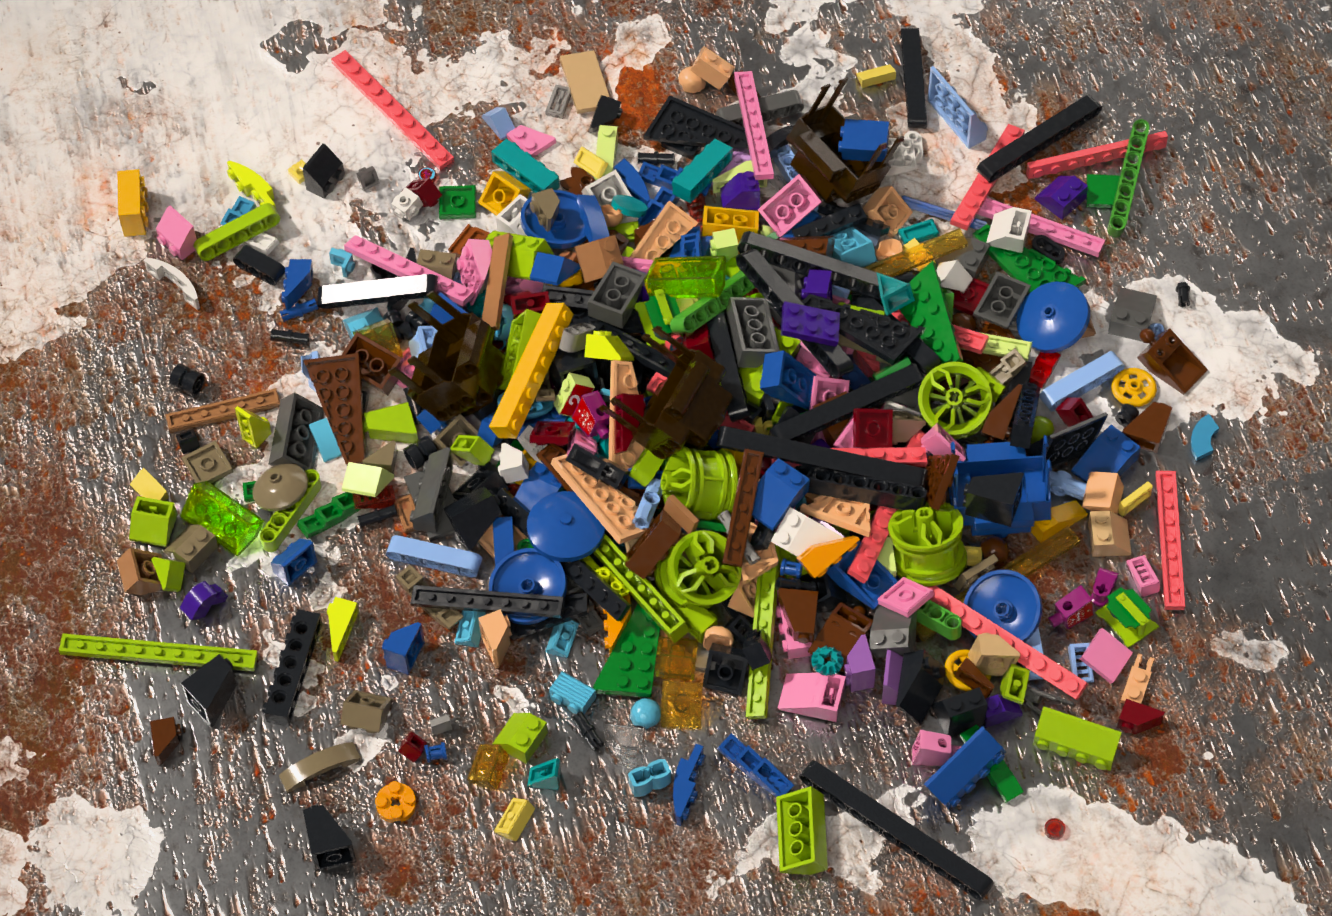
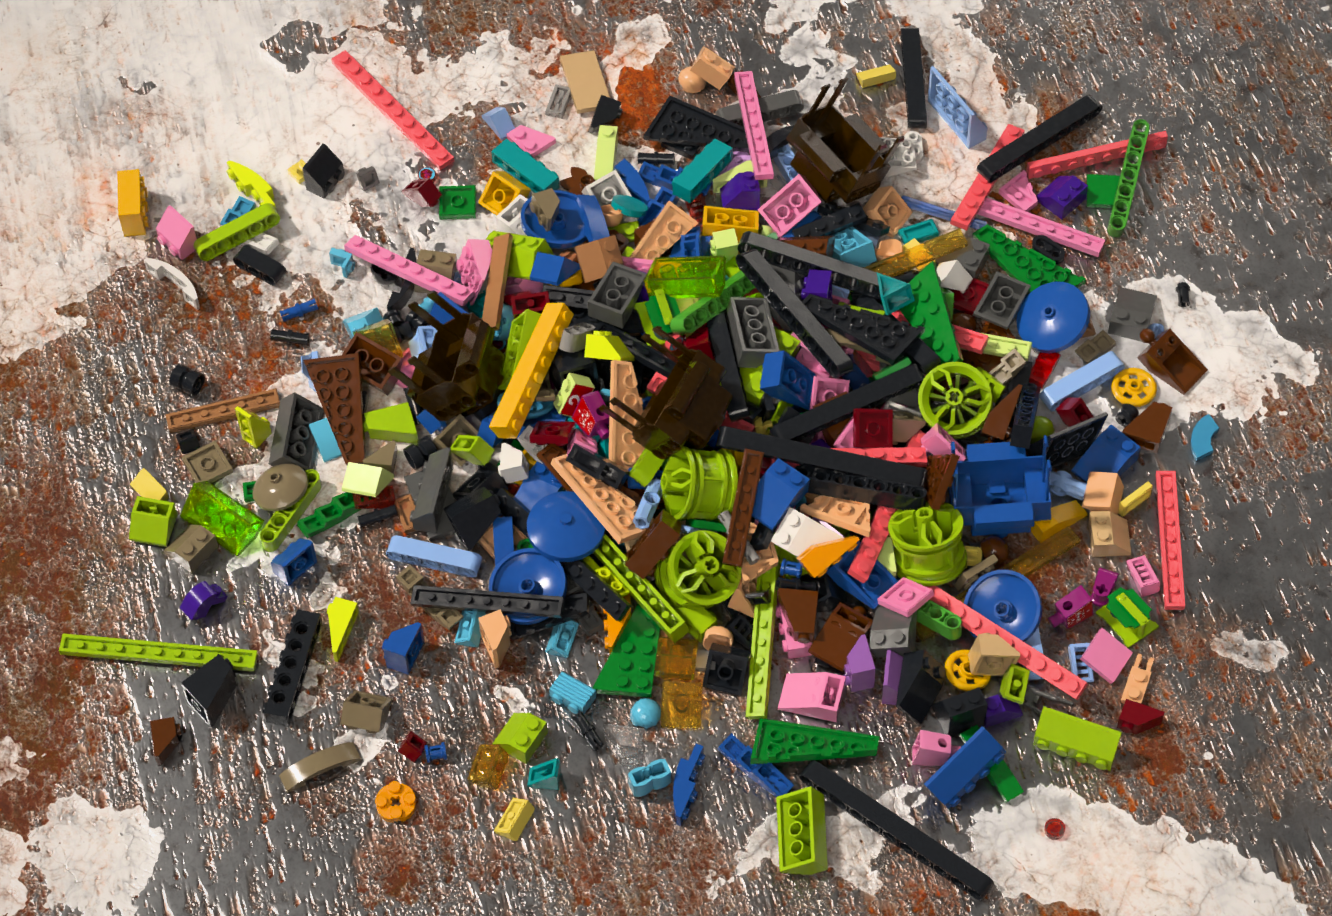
(138, 572): medium nougat slope -> none
(169, 573): lime slope -> none
(298, 281): blue slope -> none
(327, 839): black slope -> none
(376, 291): beam -> none
(407, 204): white brick -> none
(440, 725): light grey tile -> none
(468, 233): dark orange plate -> none
(590, 162): light yellow tile -> none
(622, 435): dark red slope -> none
(681, 514): medium nougat tile -> none
(756, 649): black slope -> none
(759, 597): none -> slope
(798, 742): none -> green wing
(810, 324): dark purple plate -> none
(830, 667): teal gear -> none
(862, 139): blue brick -> none
(974, 678): reddish brown slope -> none
(994, 497): black slope -> none
(1010, 229): white slope -> none
(1019, 192): none -> bright pink wing
(1096, 347): none -> dark tan slope

